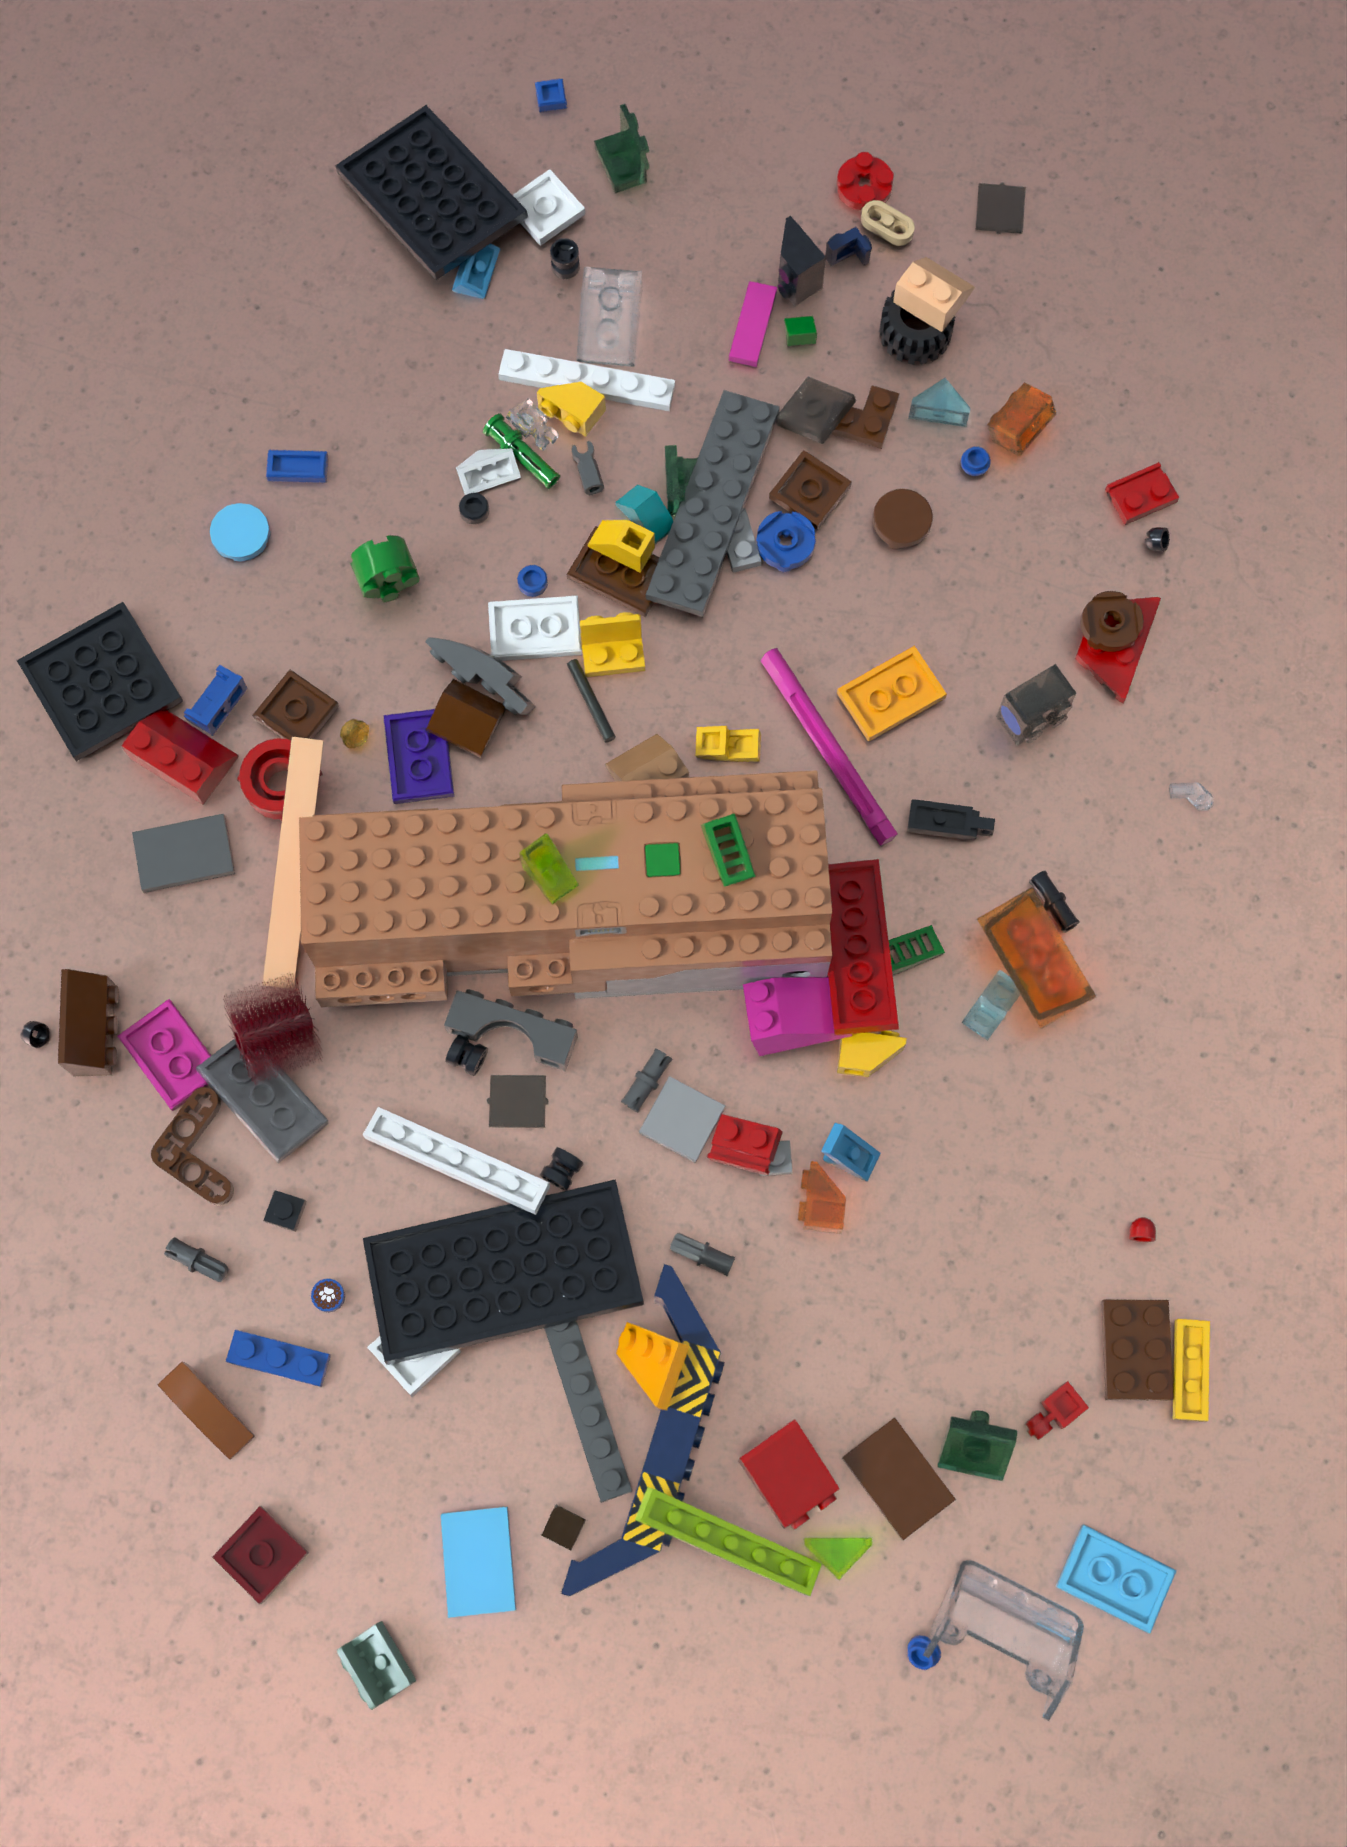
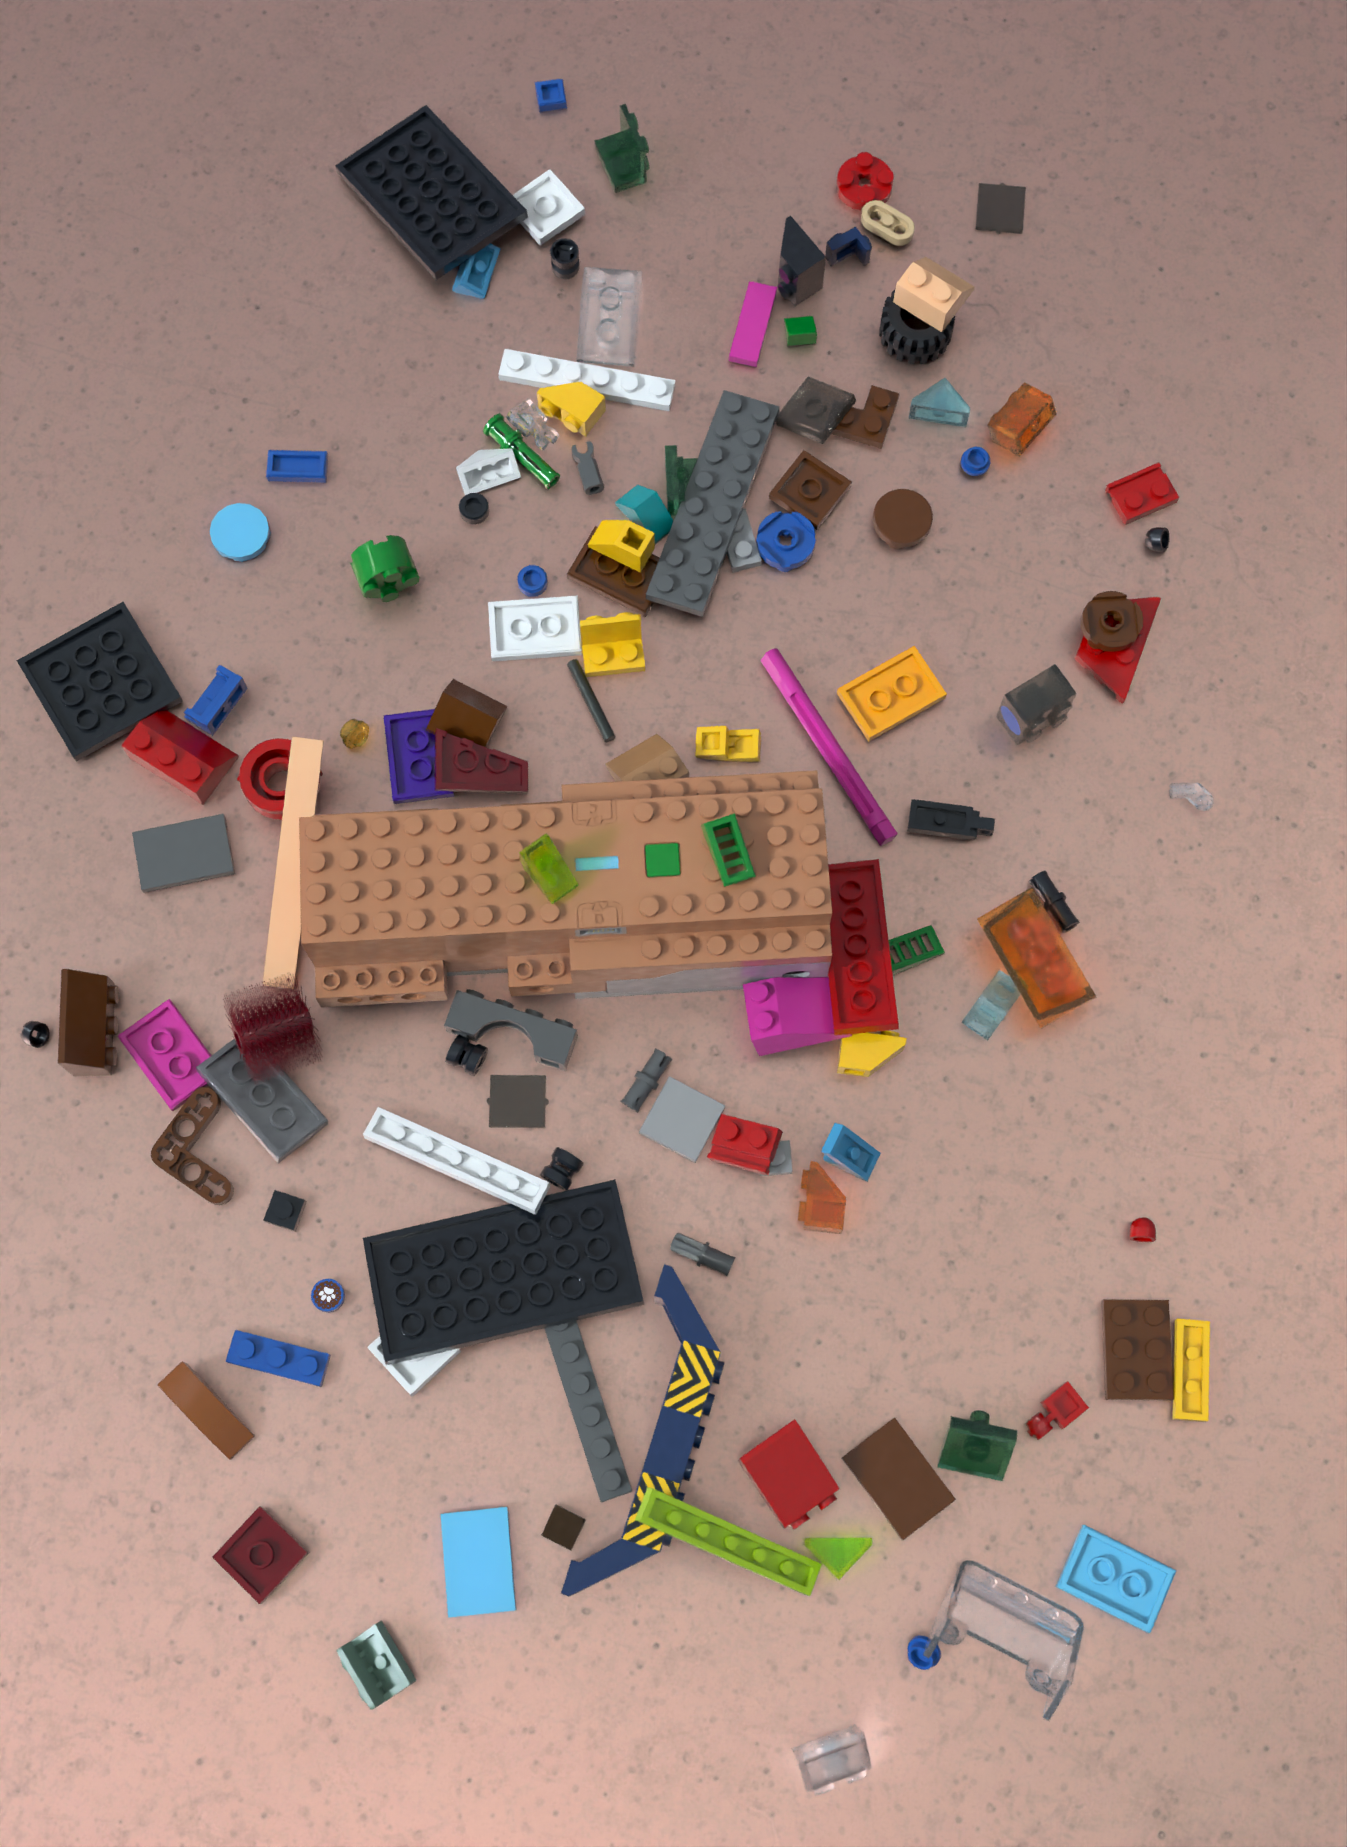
(196, 1260): dark grey axle -> none
(295, 708): reddish brown plate -> none
(474, 664): dark grey slope -> none
(474, 768): none -> dark red wing
(652, 1361): light orange wing -> none
(833, 1759): none -> clear slope

